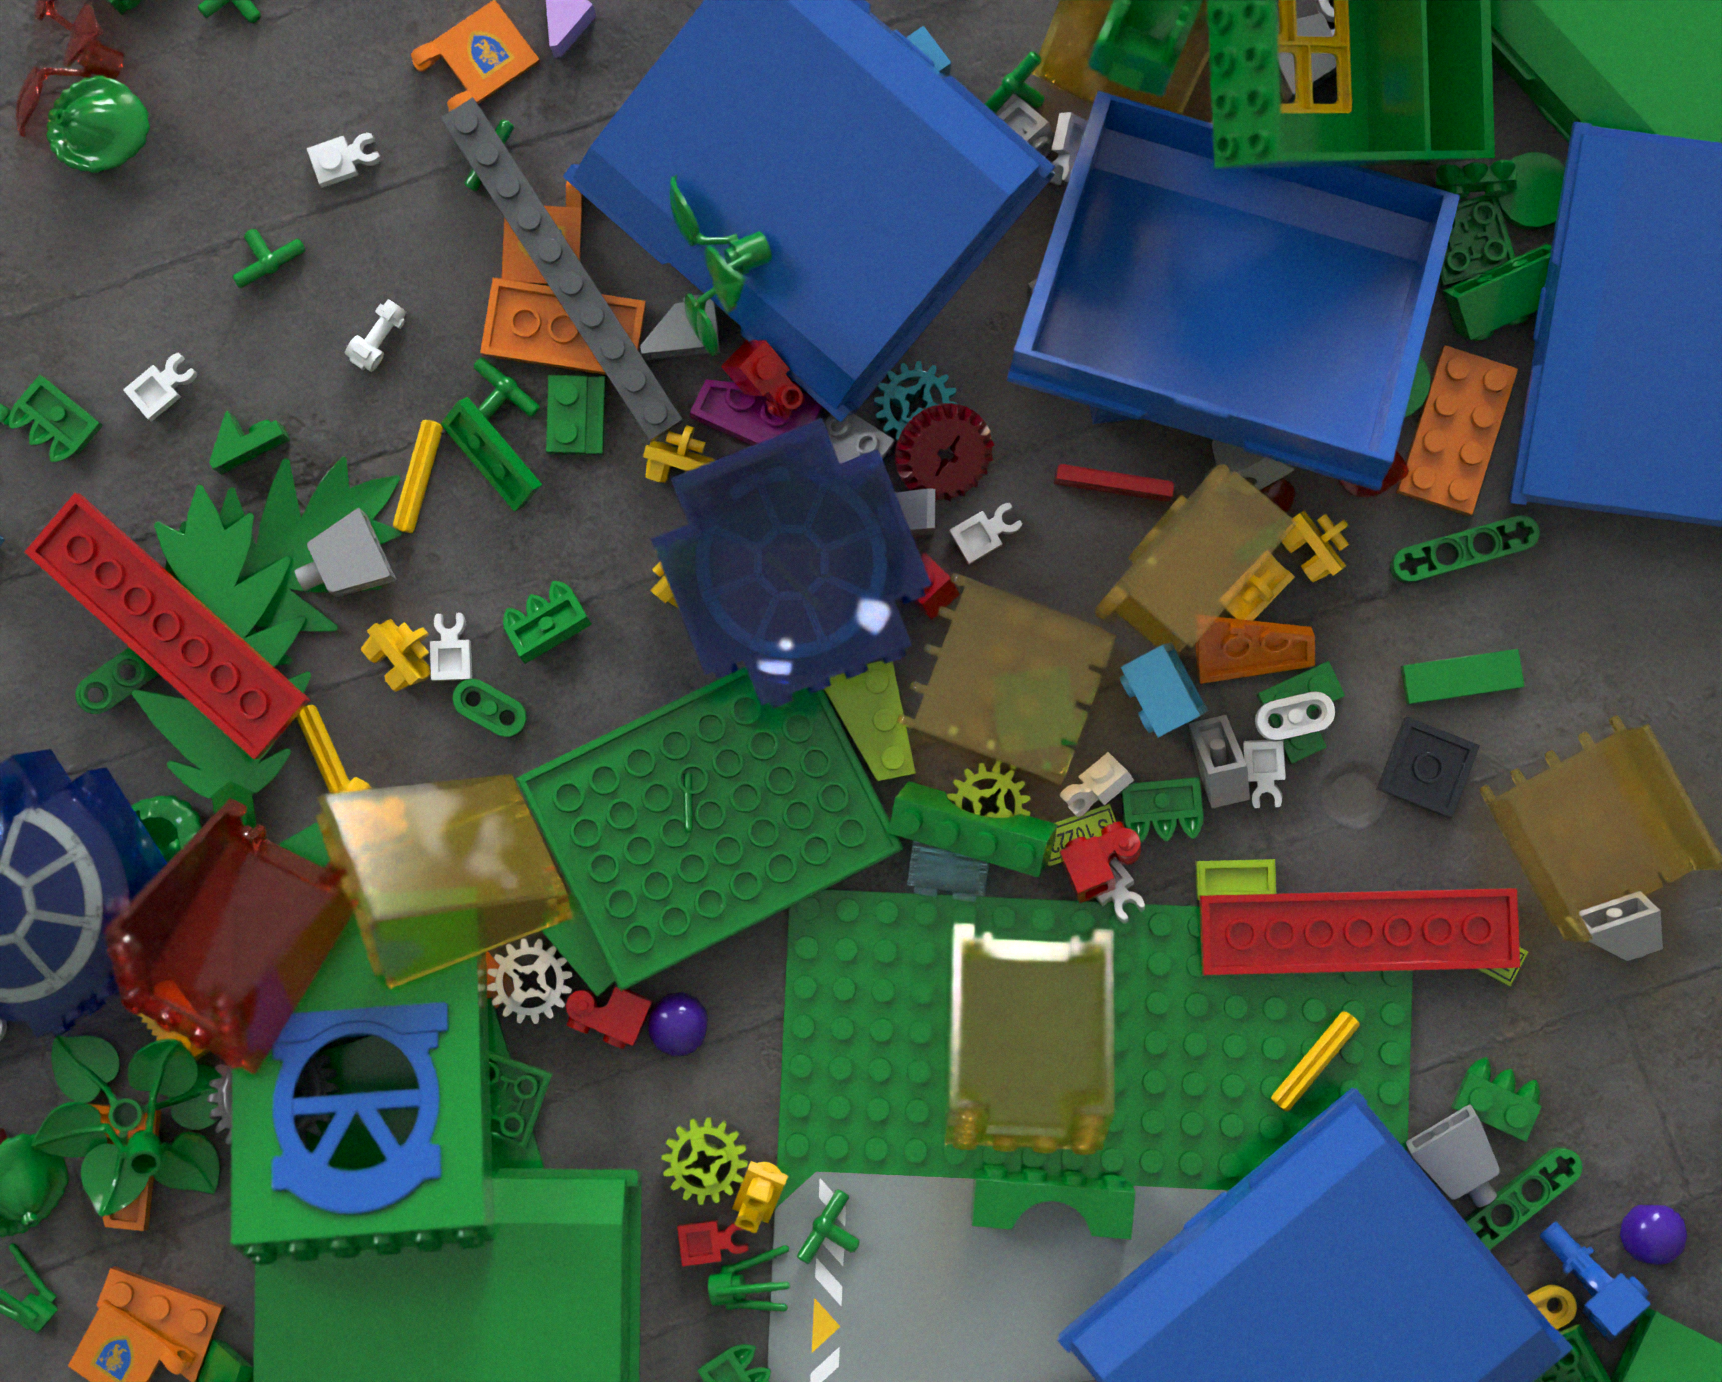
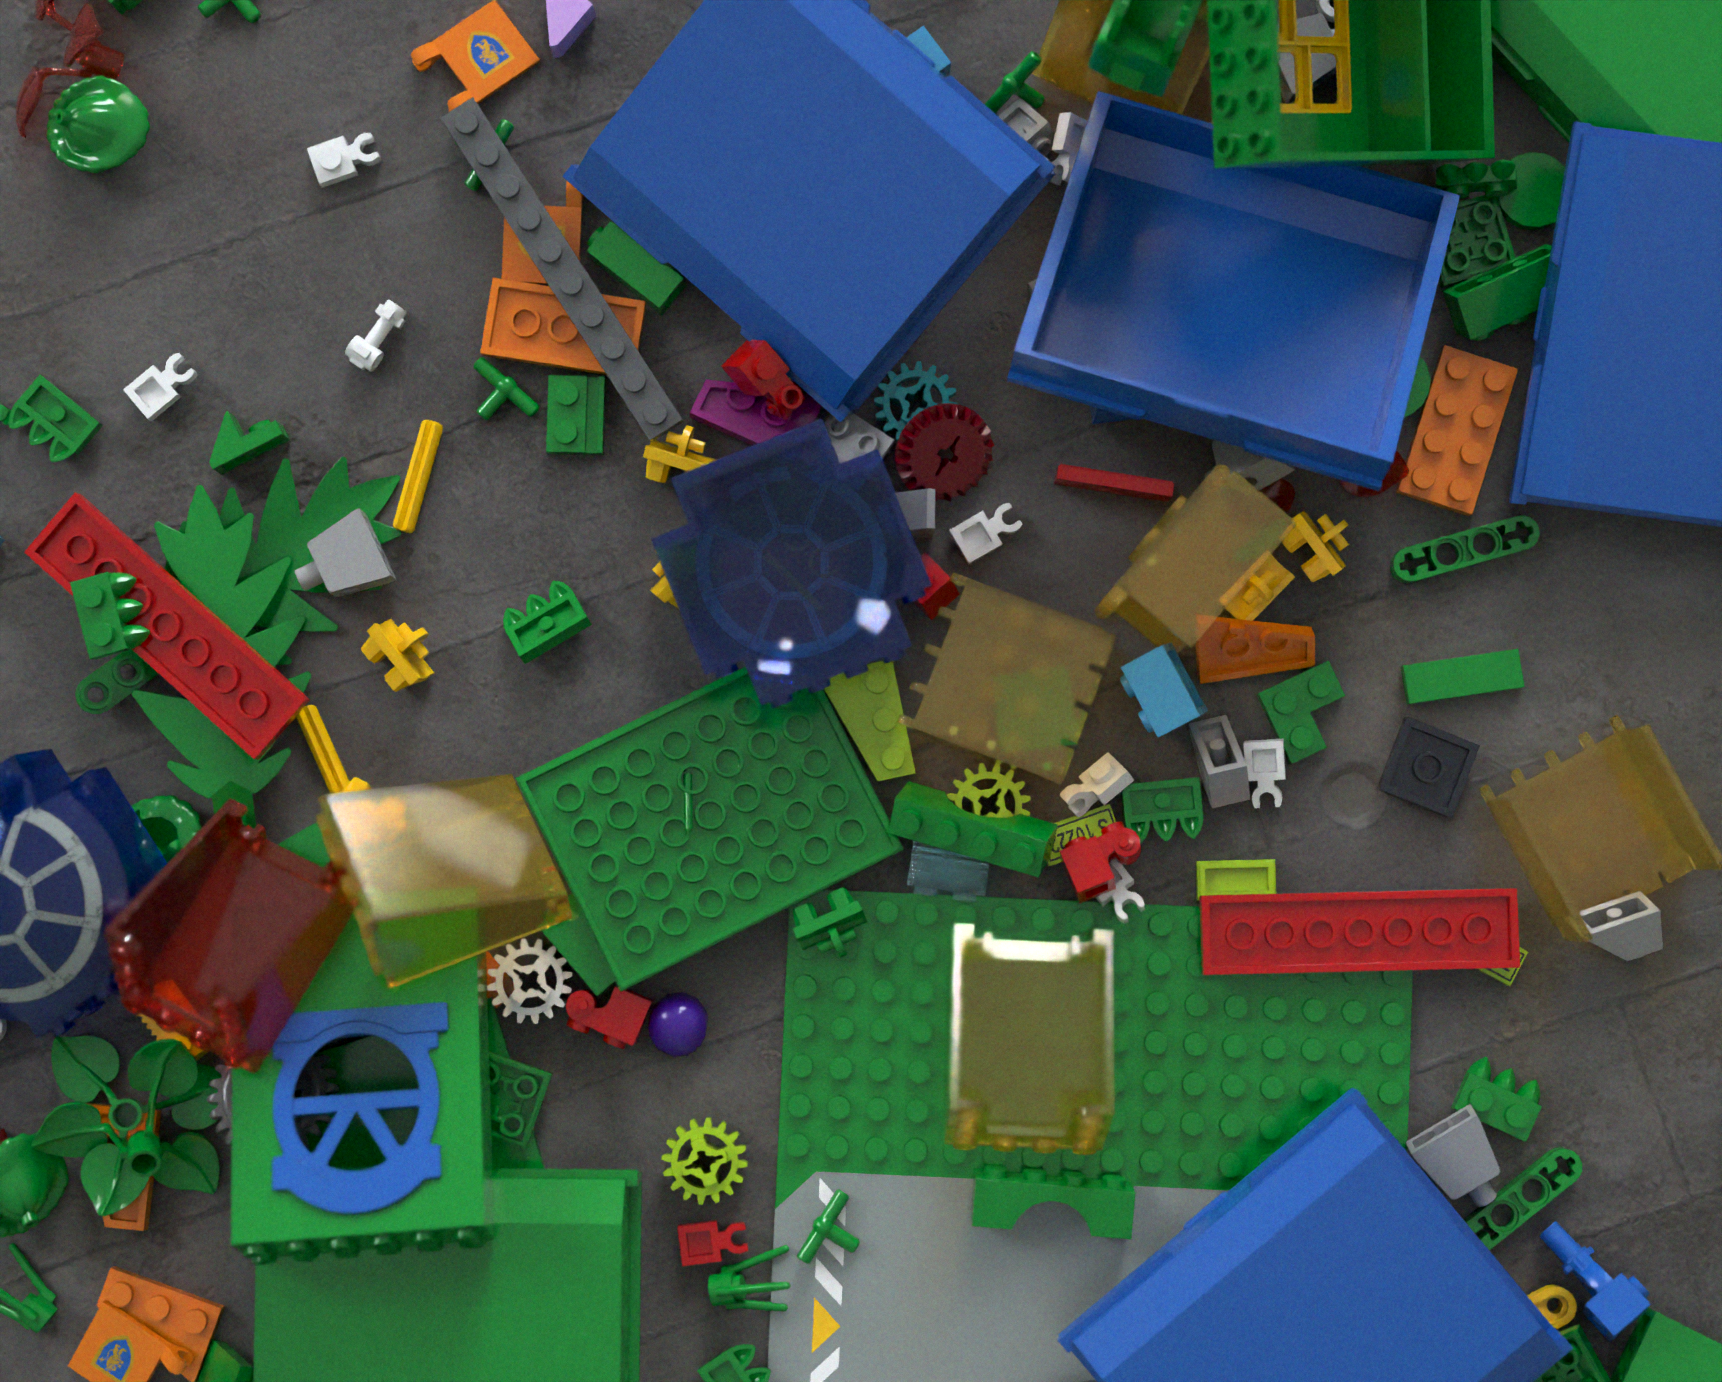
(105, 615): none -> green plate
(267, 262): green piece -> none
(451, 656): white plate -> none
(490, 709): green plate -> none
(491, 454): green plate -> none
(634, 267): none -> green brick
(674, 335): light grey slope -> none
(727, 278): green plant -> none
(758, 1195): yellow hips -> none
(832, 928): none -> green hips
(1294, 717): white plate -> none
(1315, 1061): yellow axle -> none
(1653, 1234): dark purple hair -> none

